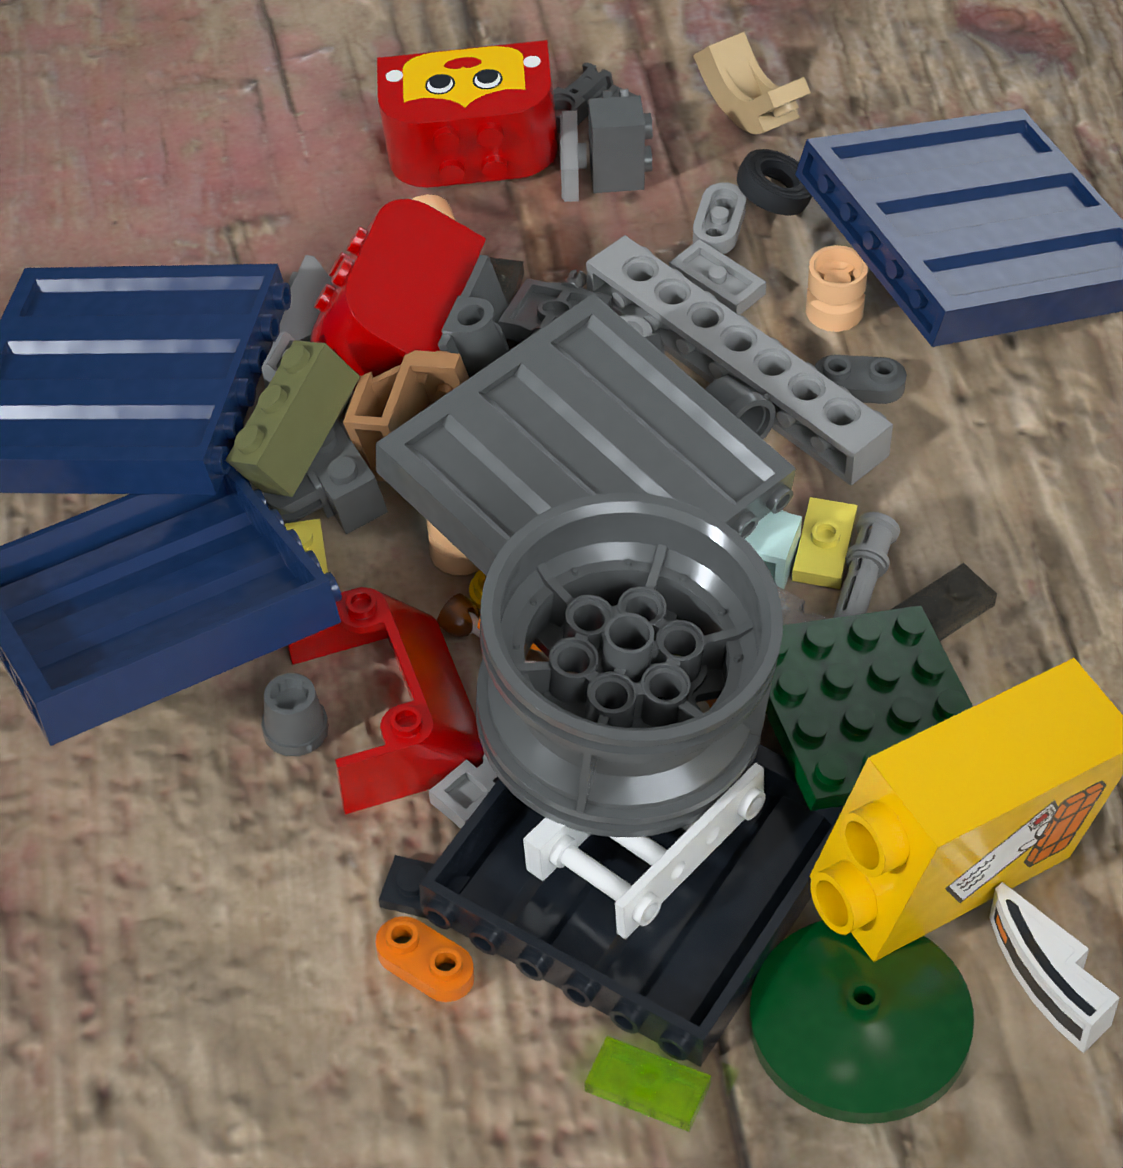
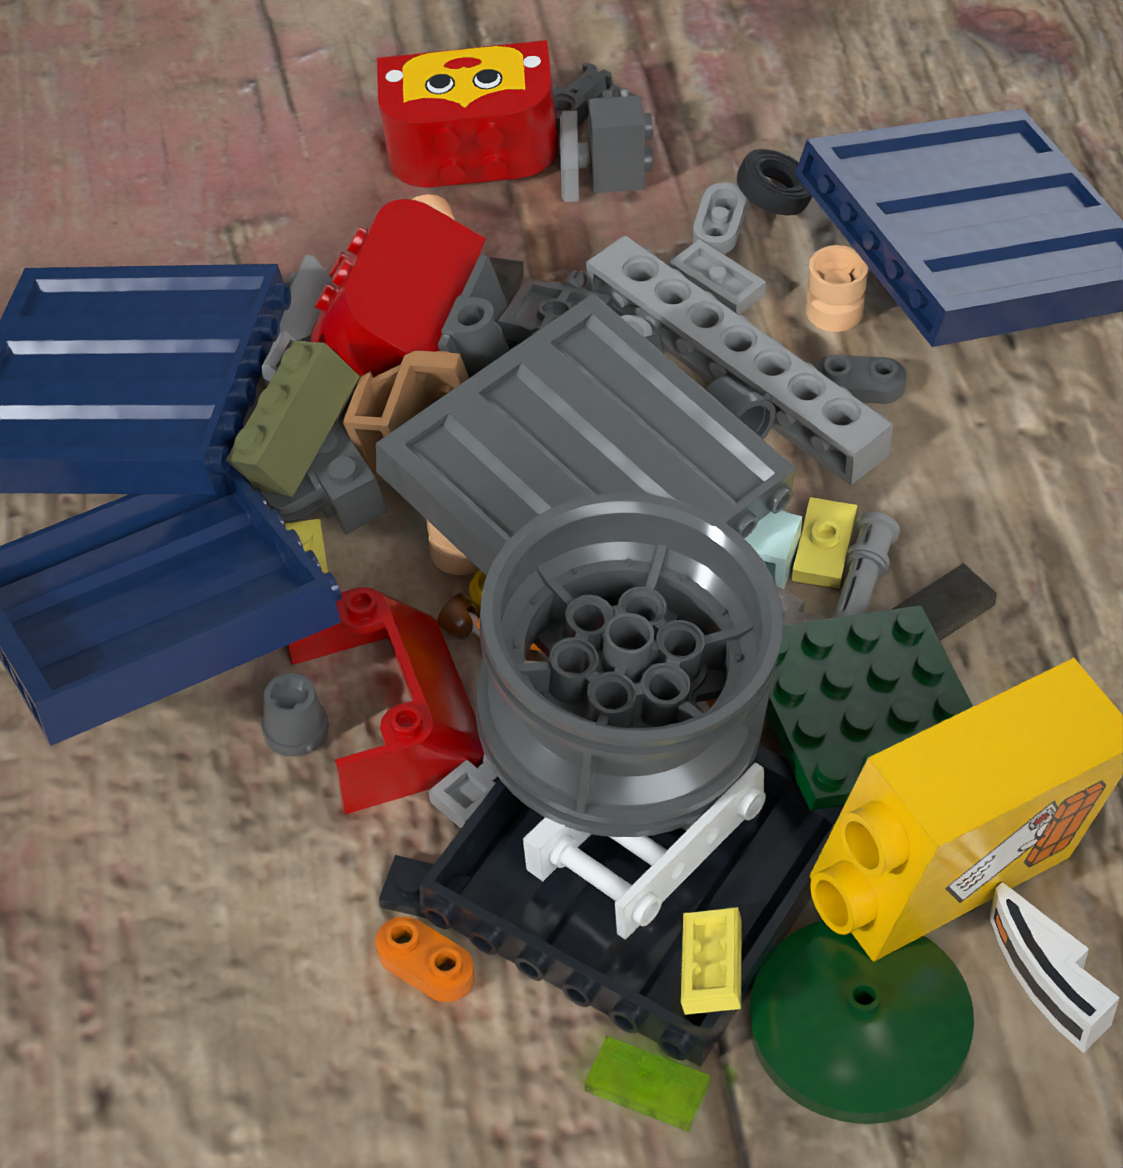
(711, 961): none -> light yellow plate
(744, 89): tan arch -> none

